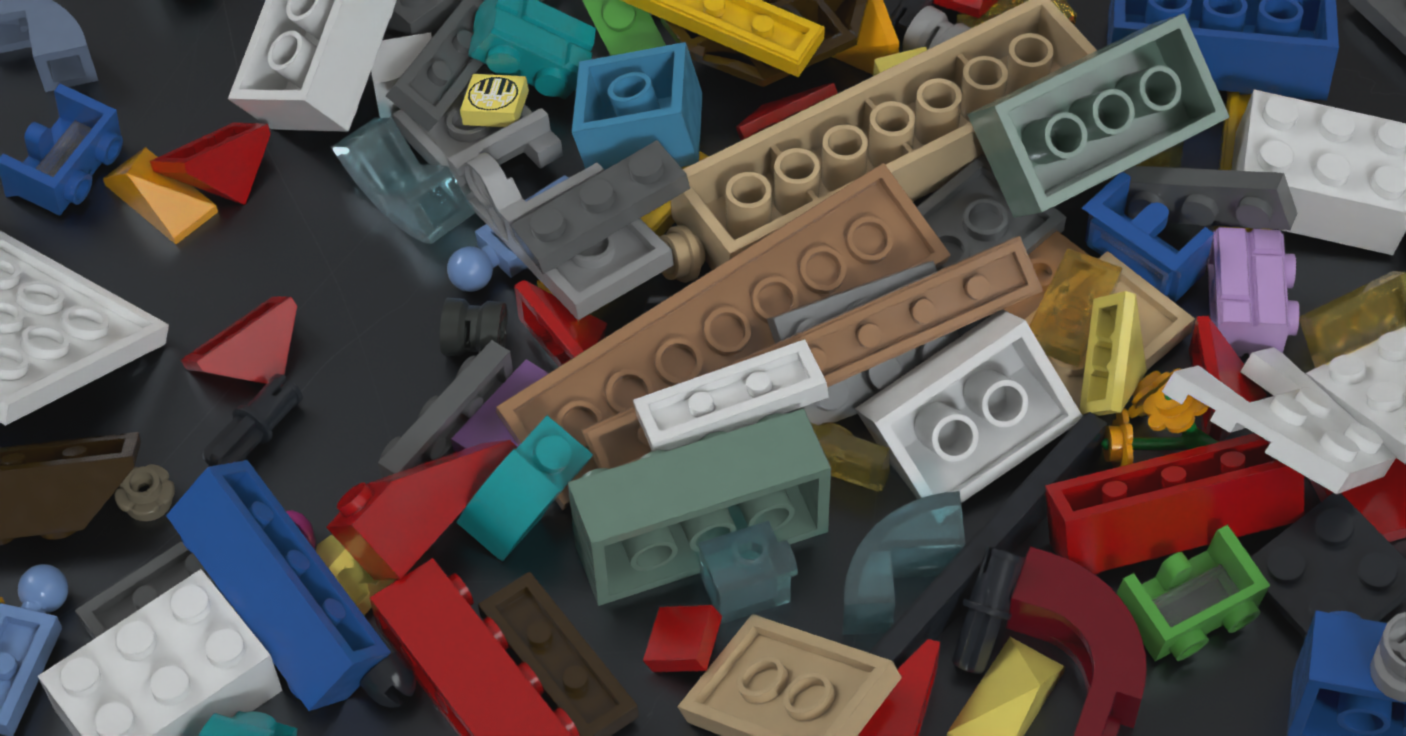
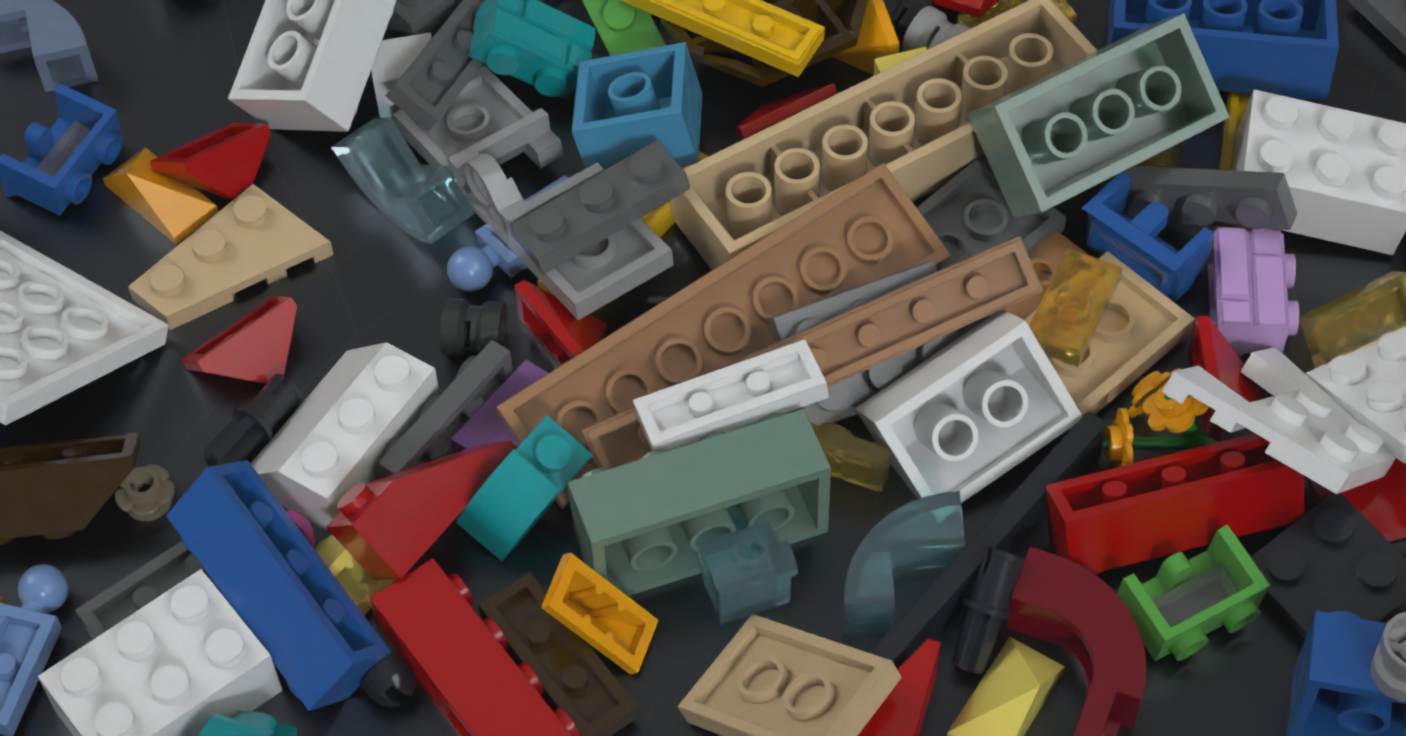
(234, 249): none -> tan wing
(344, 429): none -> white slope
(494, 100): light yellow tile -> none
(600, 613): none -> light orange slope
(682, 638): red tile -> none
(687, 254): tan plate -> none
(1113, 355): light yellow slope -> none

